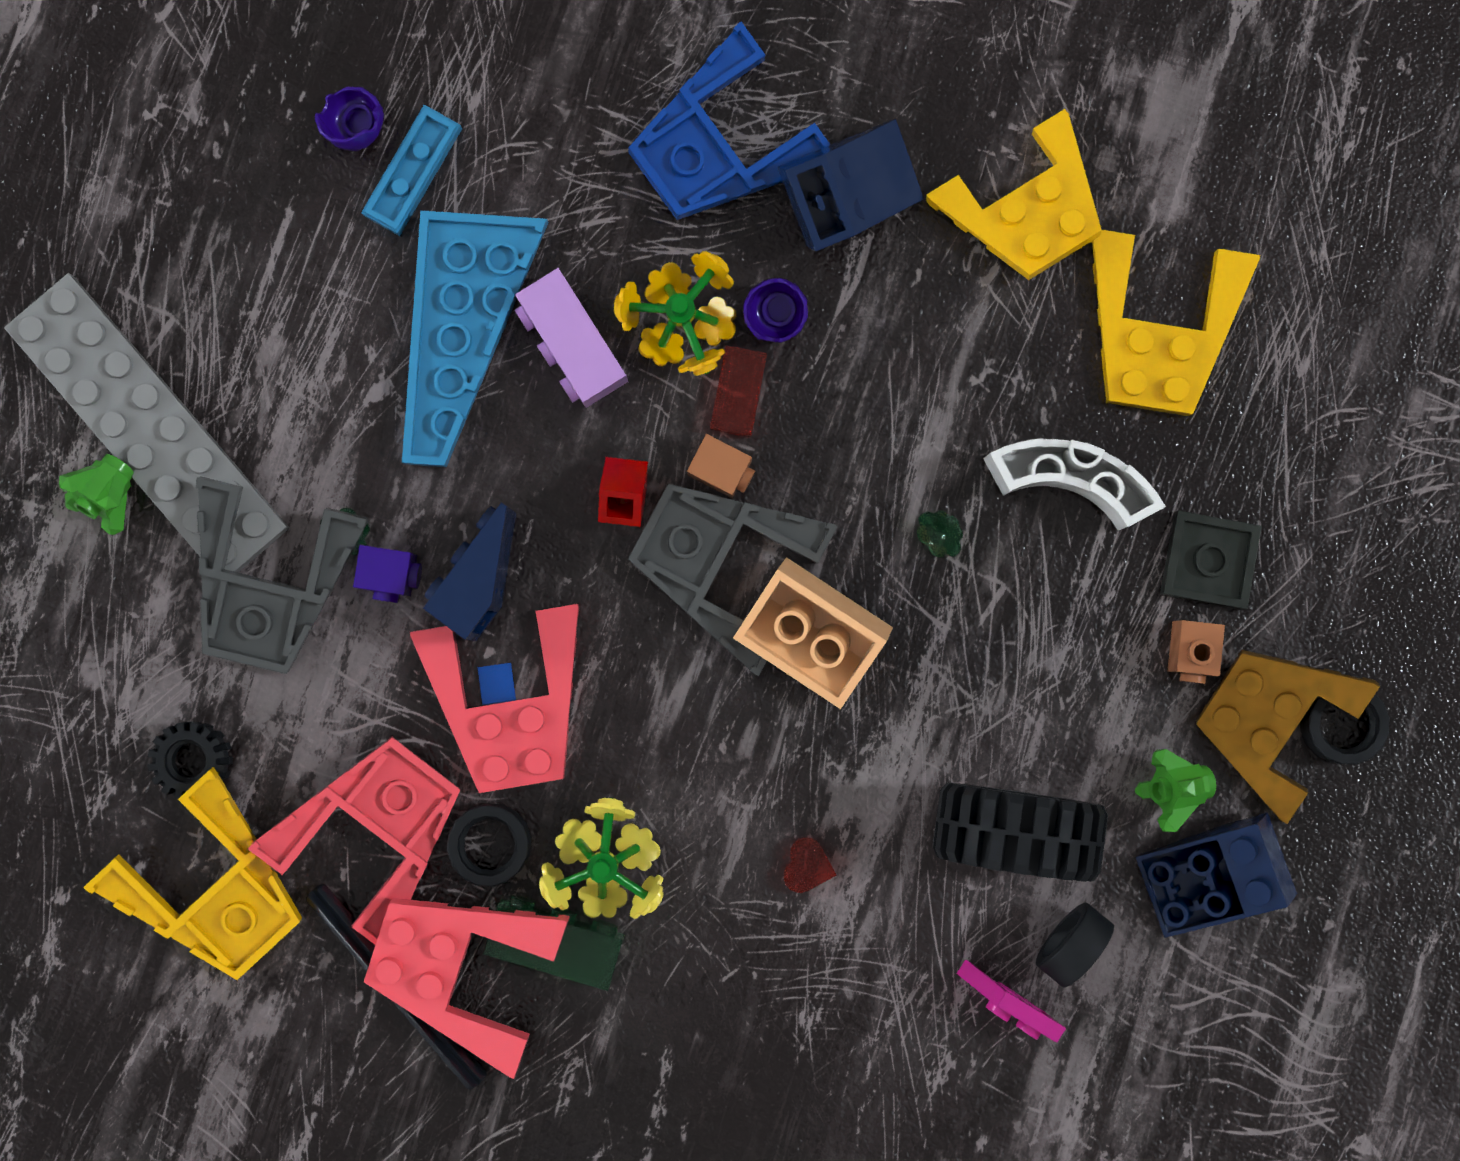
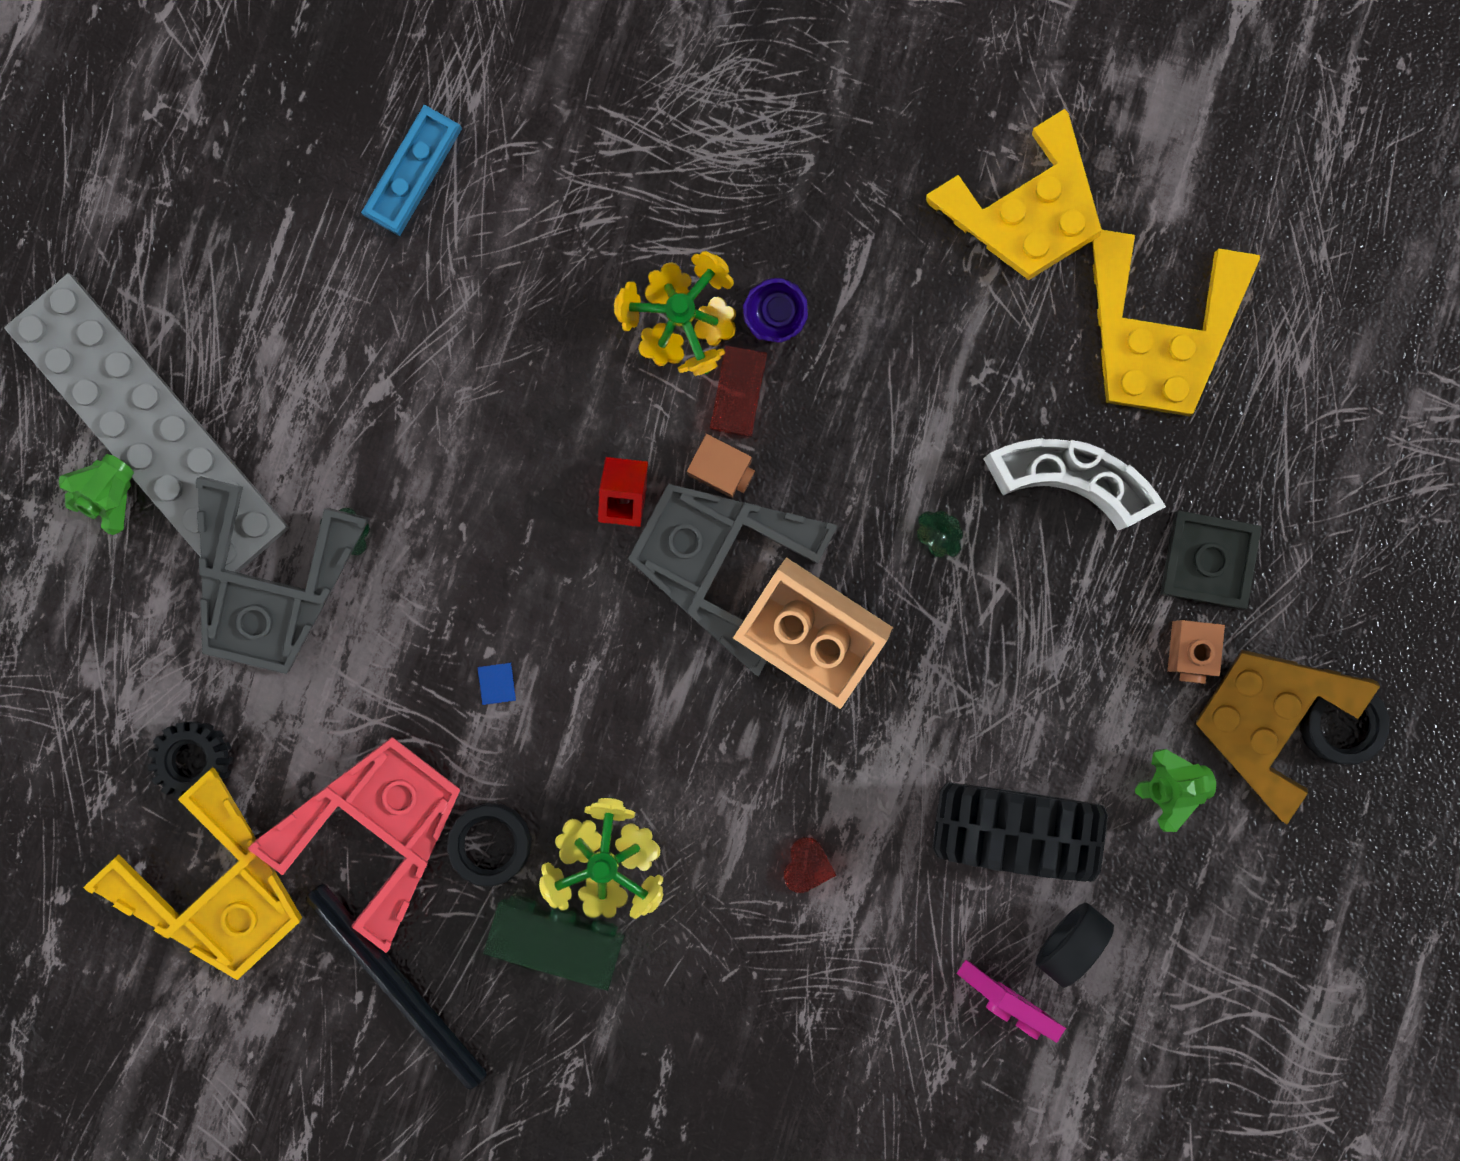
(350, 118): dark purple hair -> none
(387, 572): dark purple brick -> none
(422, 957): coral wing -> none
(460, 308): dark azure wing -> none
(476, 584): dark blue slope -> none
(516, 739): coral wing -> none
(569, 339): lavender brick -> none
(688, 155): blue wing -> none
(851, 185): dark blue slope -> none
(1217, 876): dark blue slope -> none

